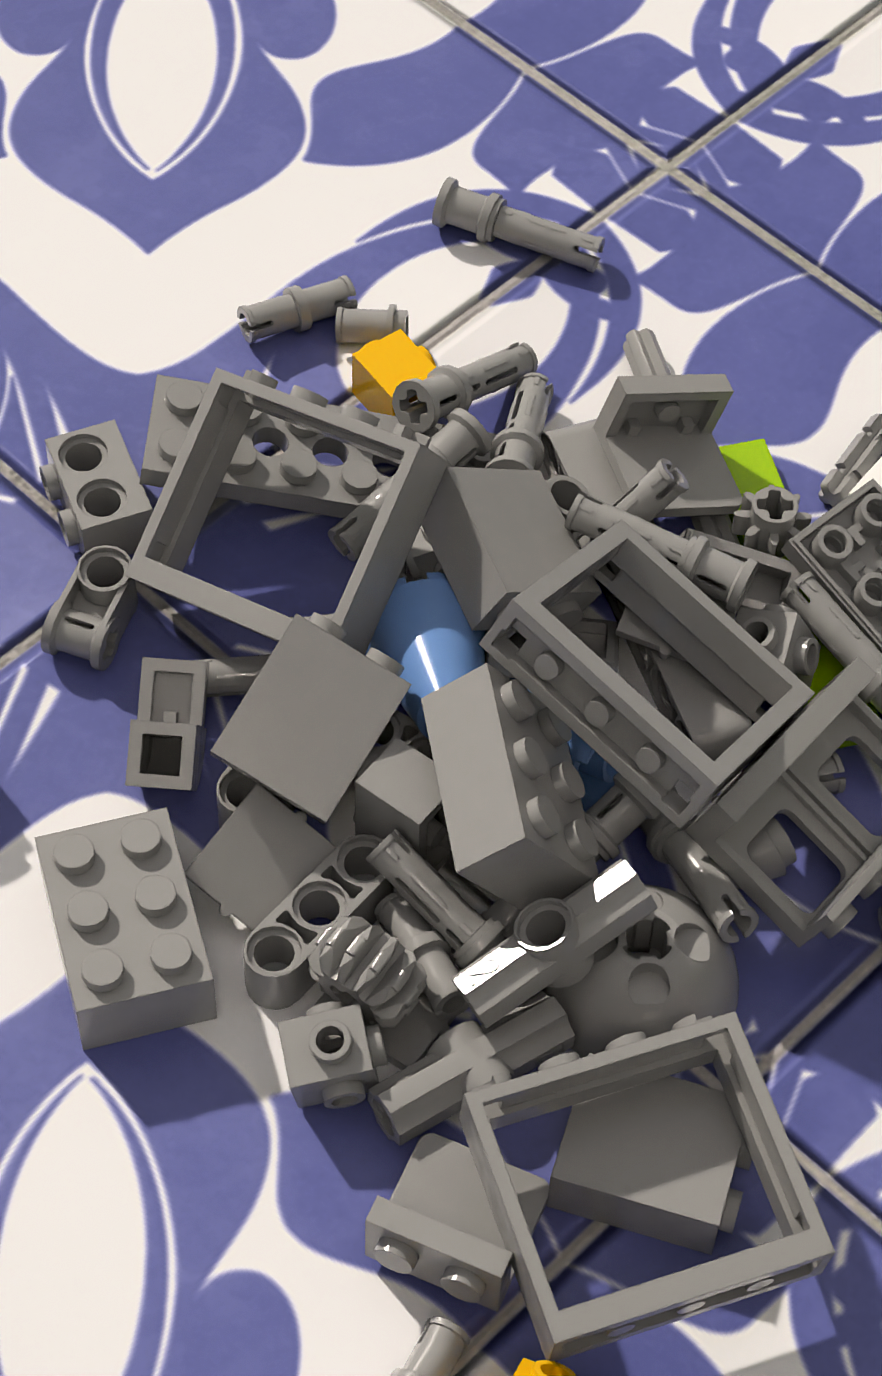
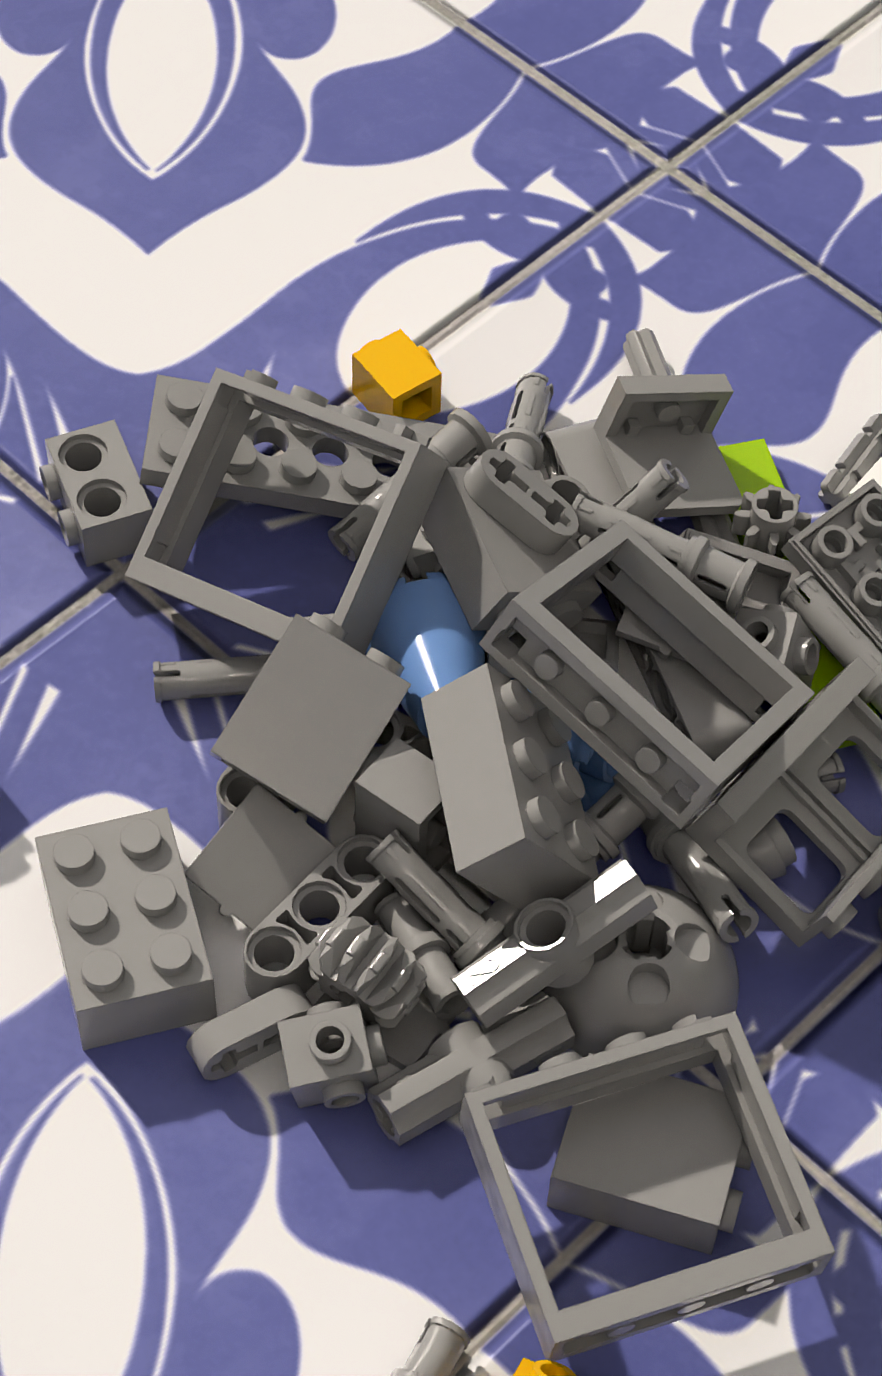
(92, 617): light grey piece -> none
(169, 729): light grey brick -> none
(245, 1032): none -> light grey beam
(296, 308): light grey pin -> none
(369, 324): light grey pin -> none
(444, 1225): light grey bracket -> none
(457, 387): light grey pin -> none
(493, 219): light grey pin -> none
(521, 501): none -> light grey beam

